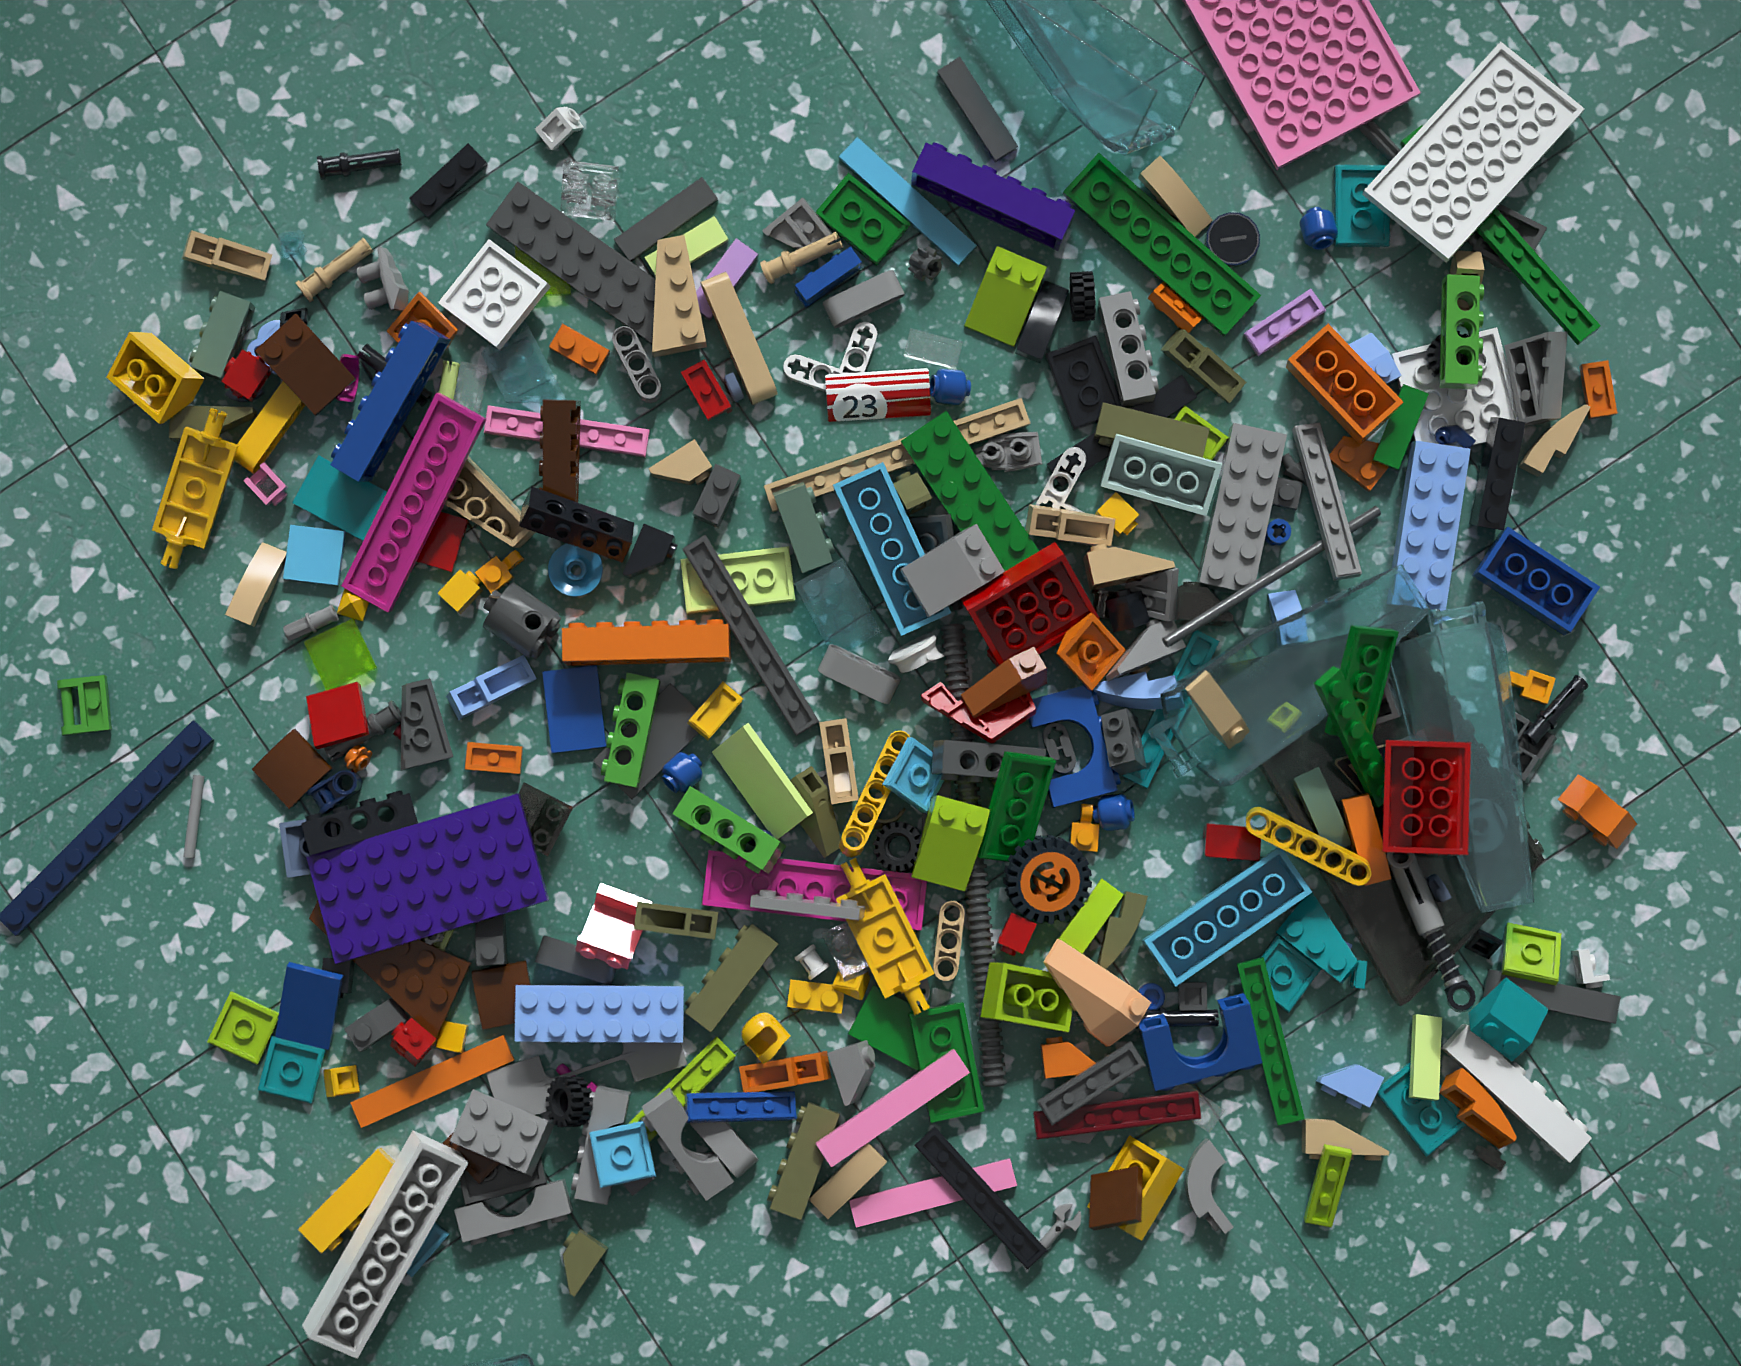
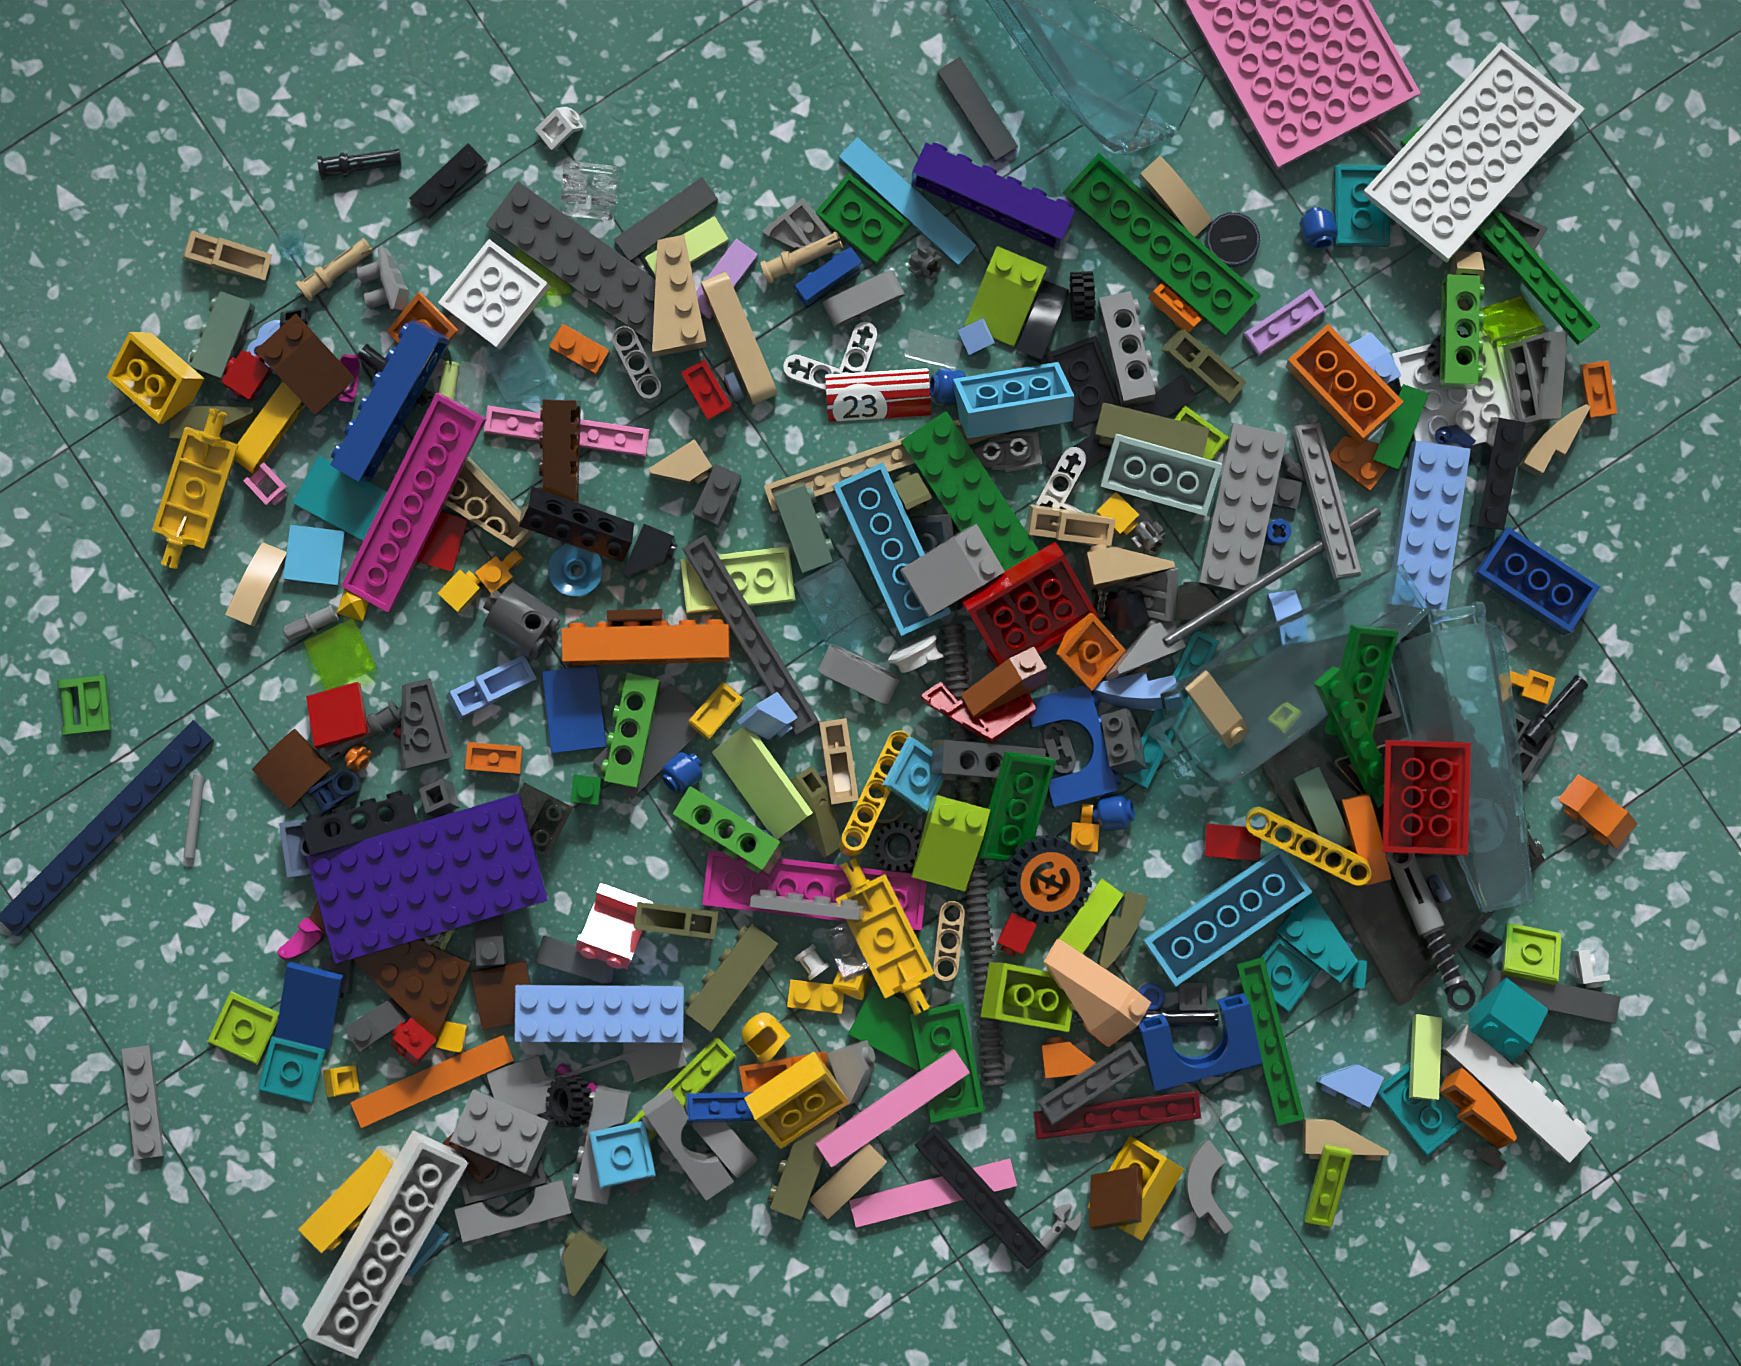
(143, 1102): none -> light grey plate
(304, 940): none -> dark pink helmet
(433, 796): none -> dark grey plate
(586, 790): none -> green brick
(643, 616): none -> reddish brown tile
(769, 717): none -> light blue slope
(796, 1100): none -> yellow slope
(976, 336): none -> light blue tile
(1013, 400): none -> medium azure slope
(1148, 537): none -> dark grey gear
(1510, 322): none -> clear neon green tile

